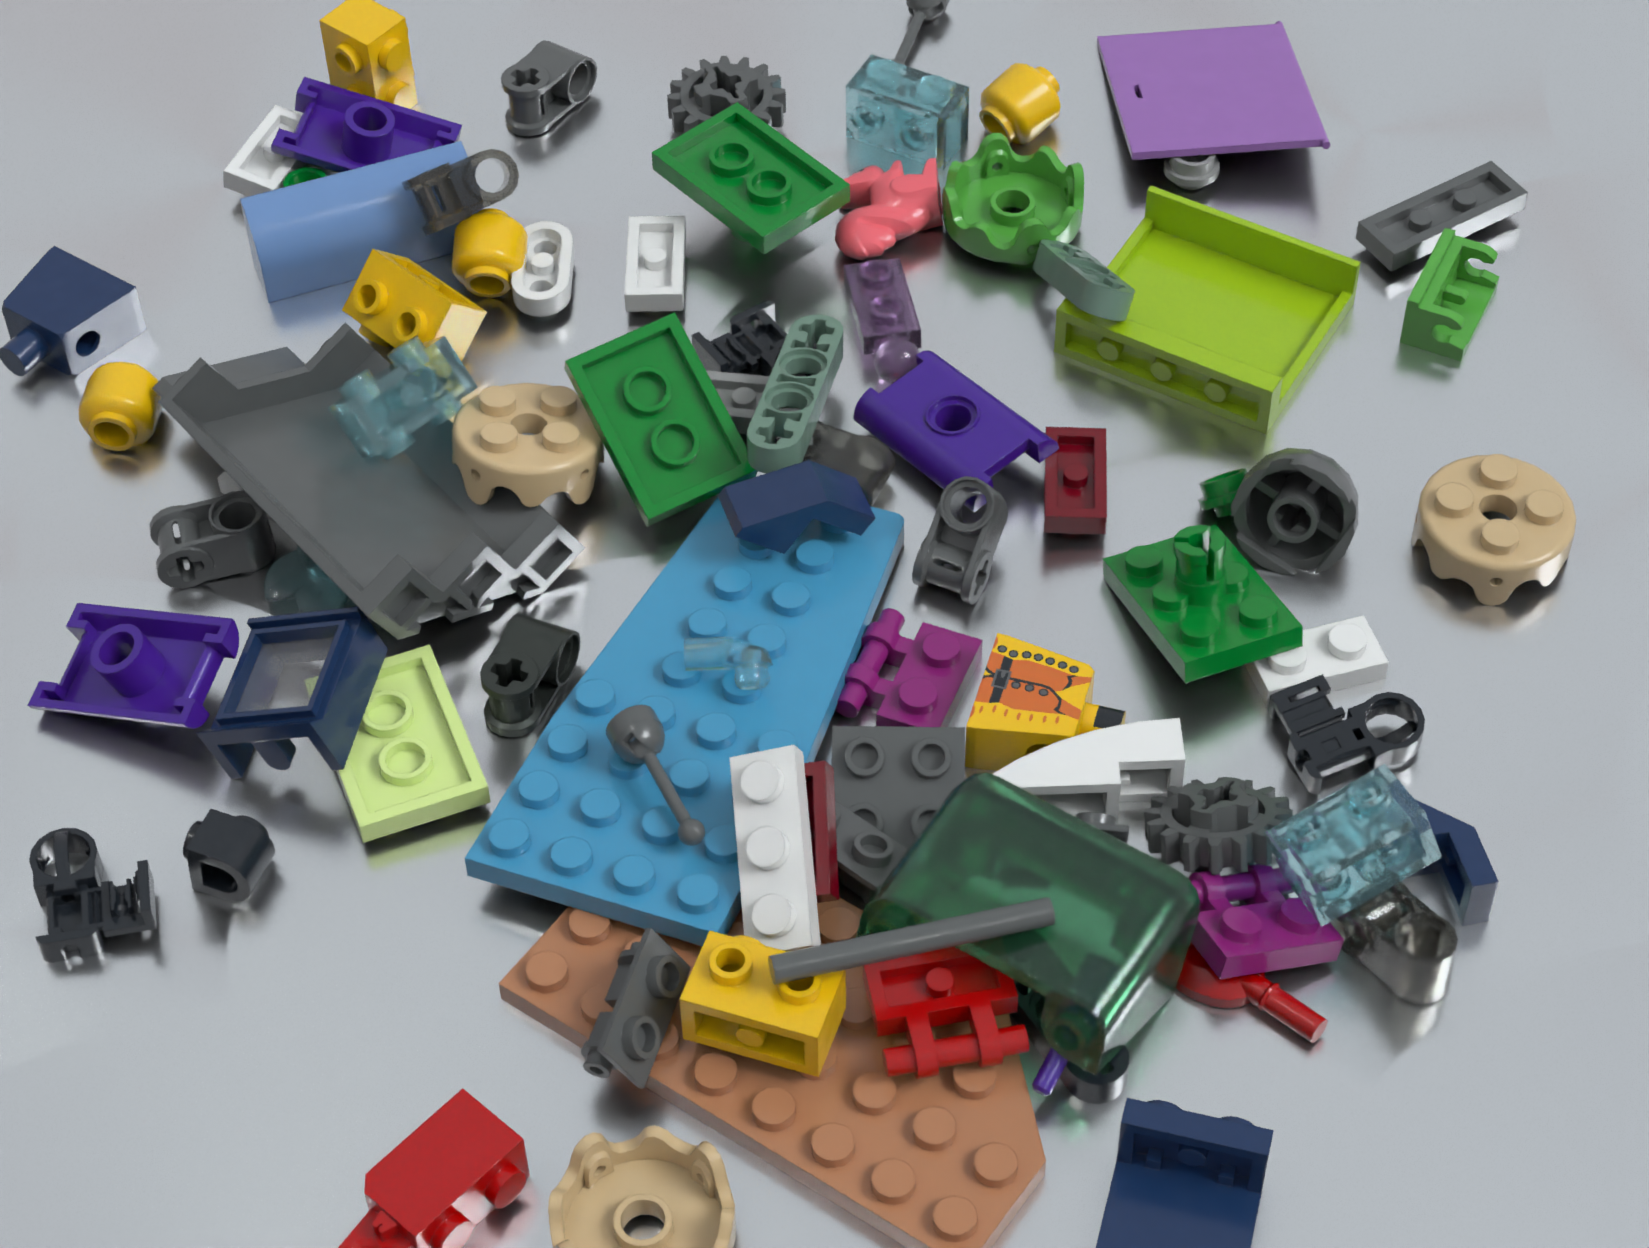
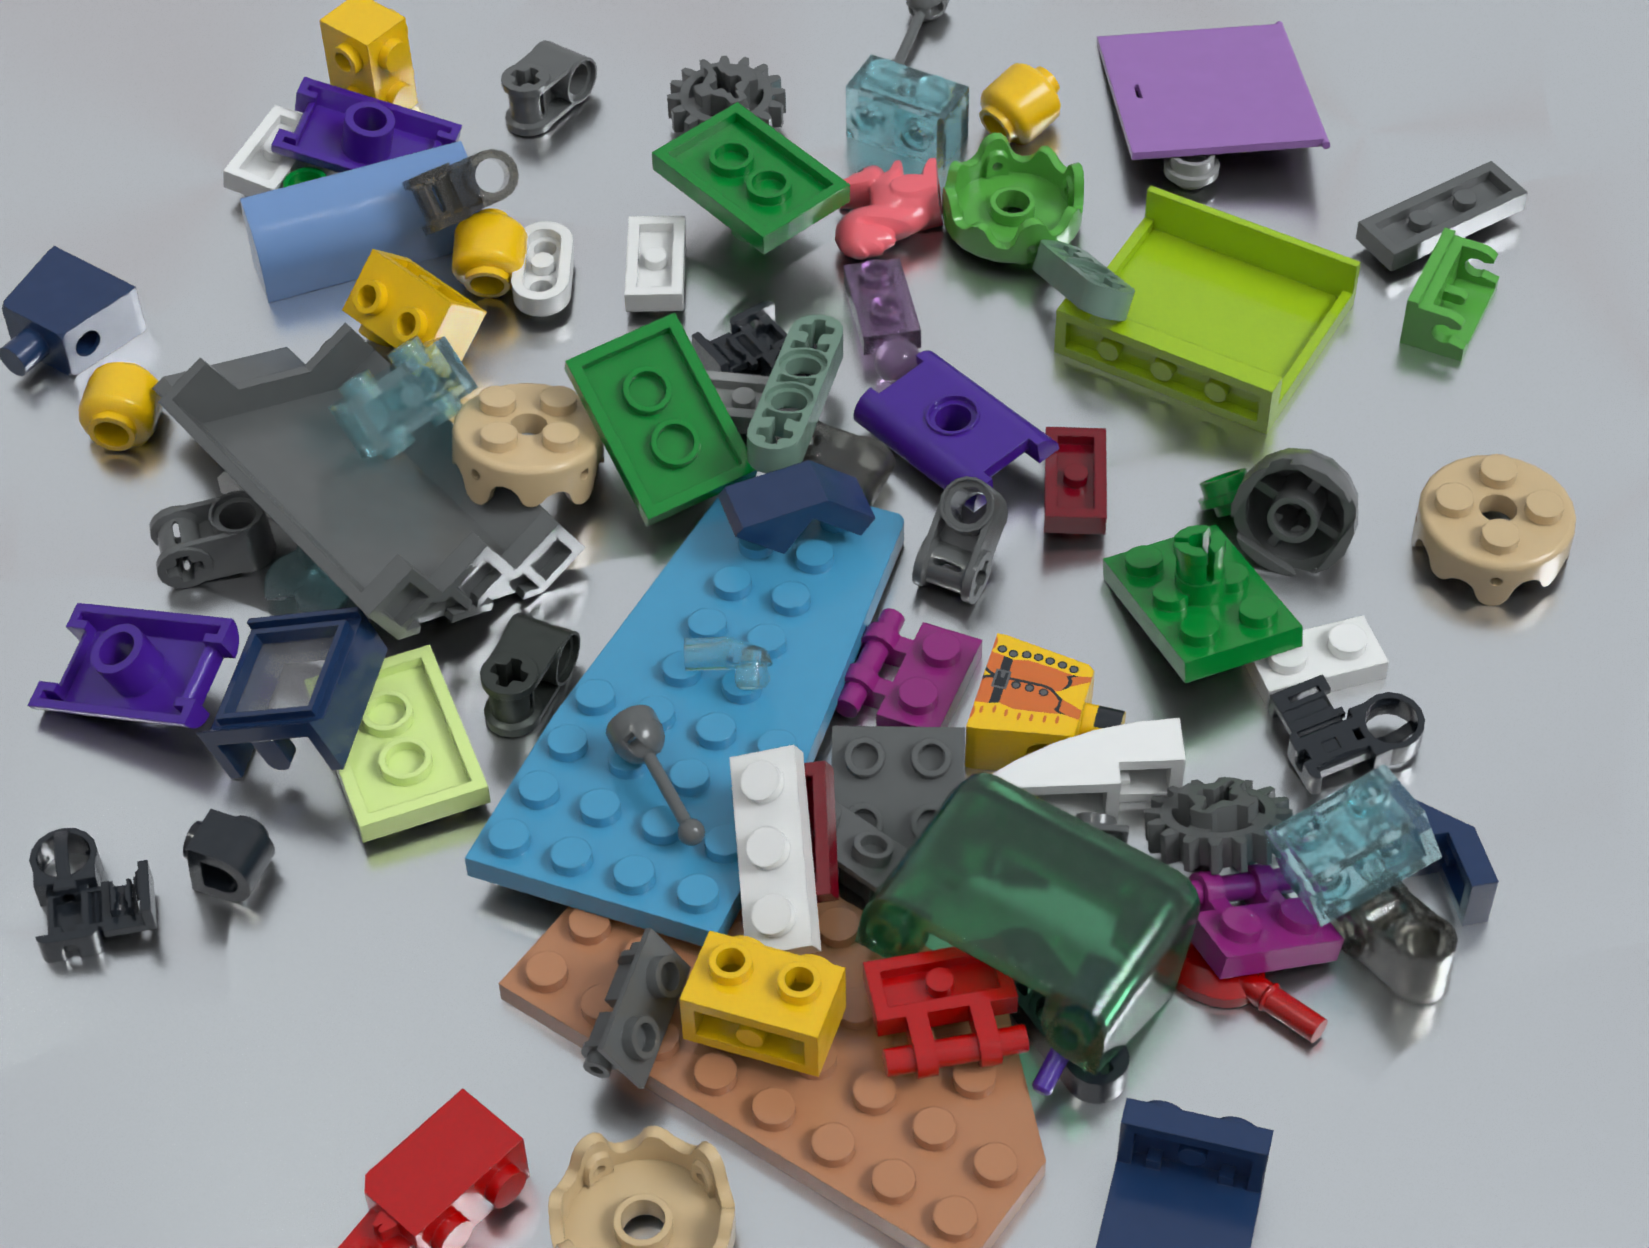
(911, 940): dark grey bar -> none

